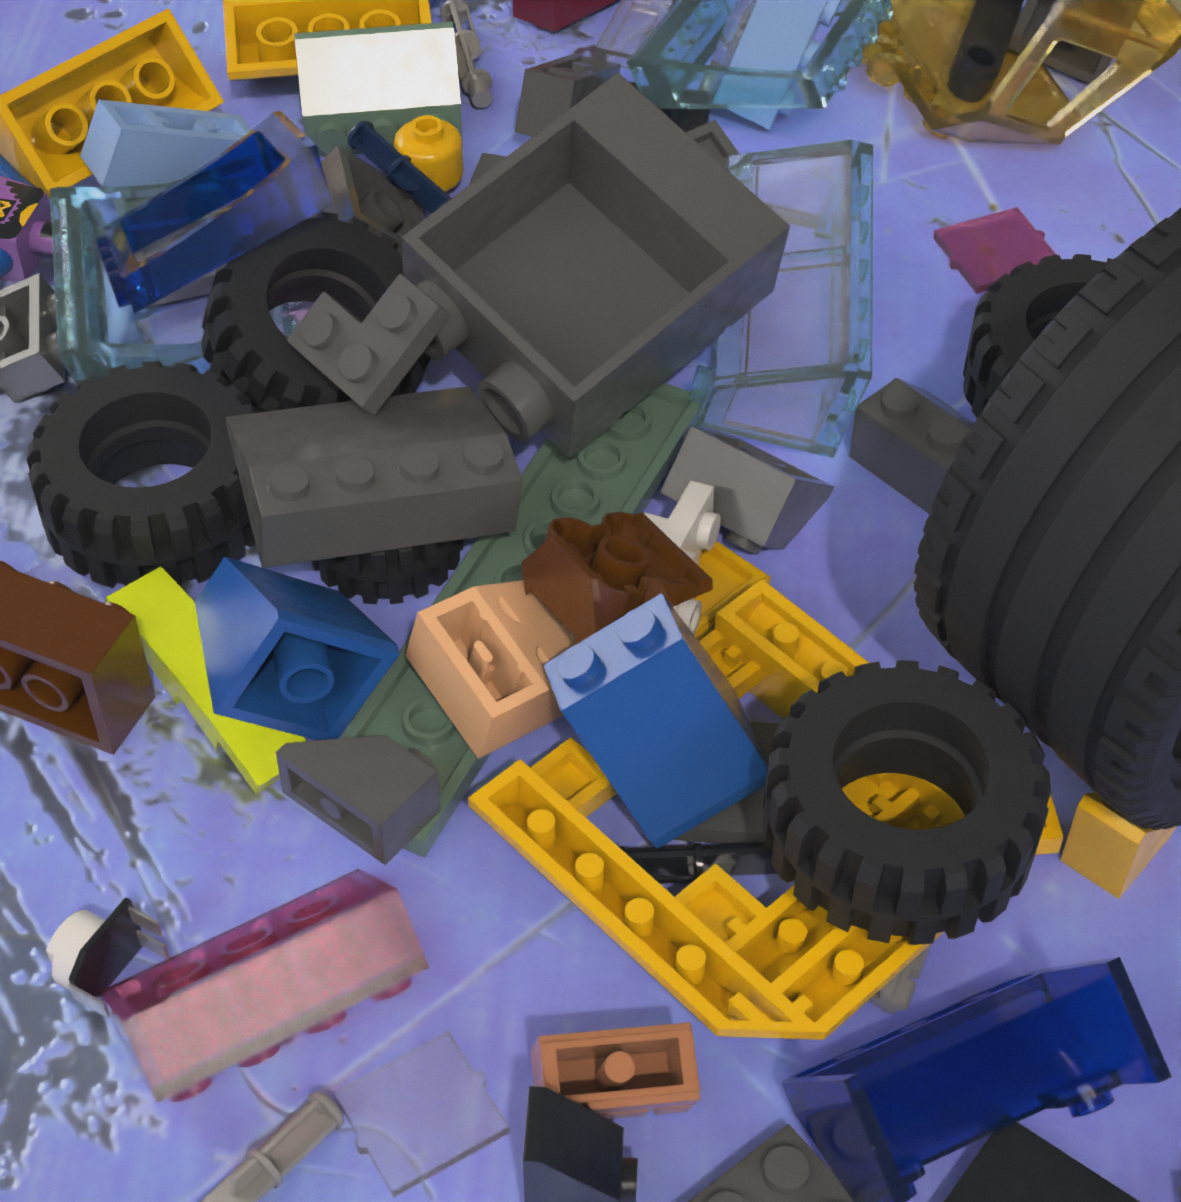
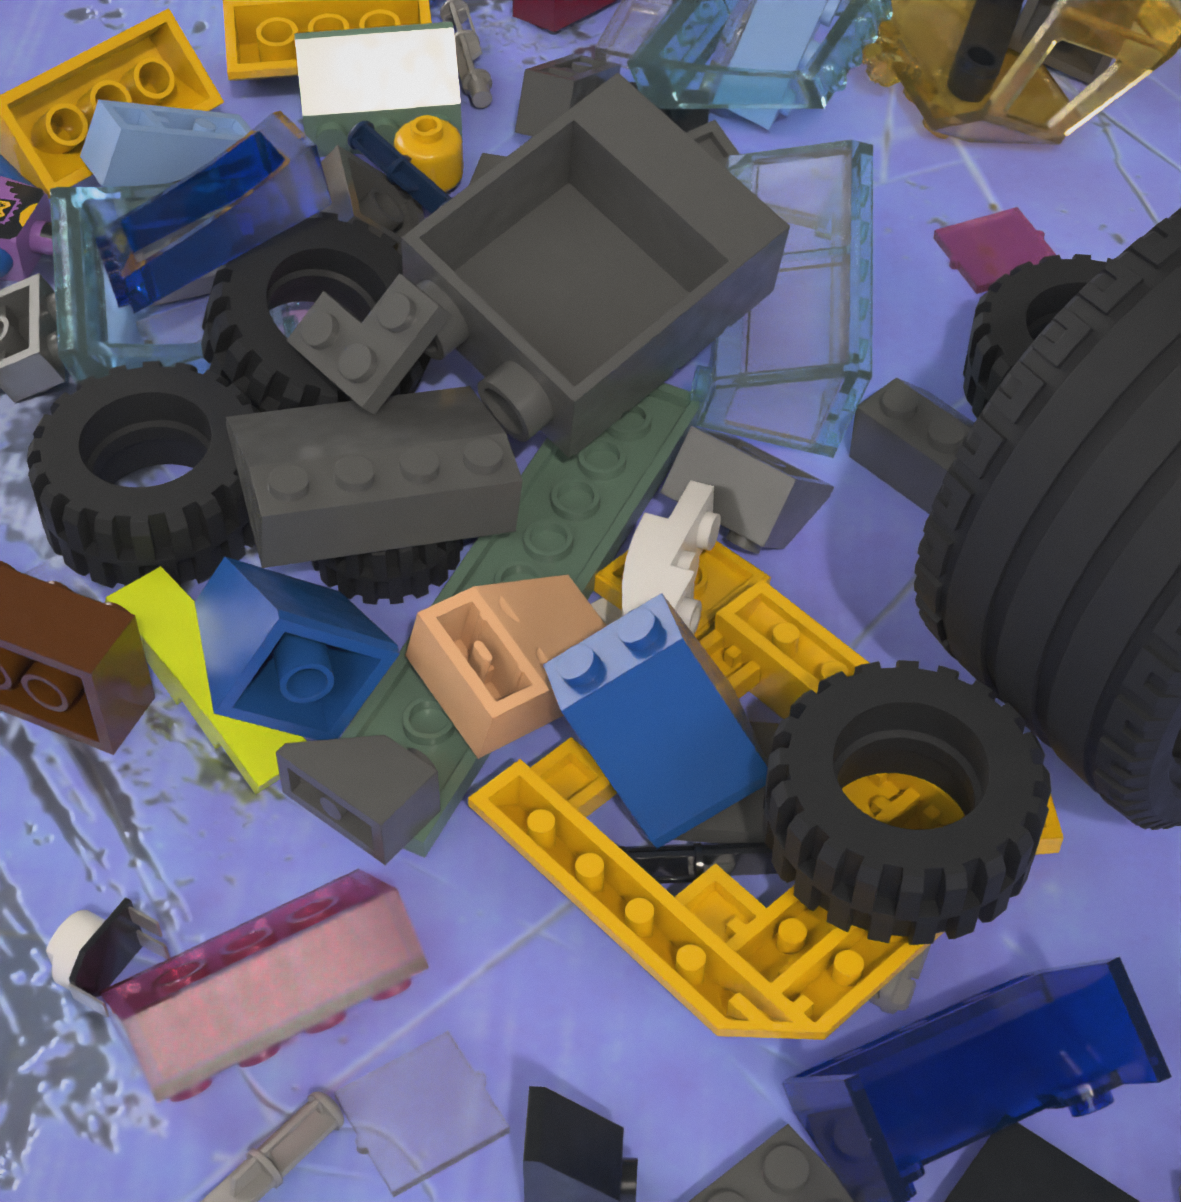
(607, 570): reddish brown slope -> none
(621, 1069): nougat brick -> none
(1109, 846): yellow slope -> none

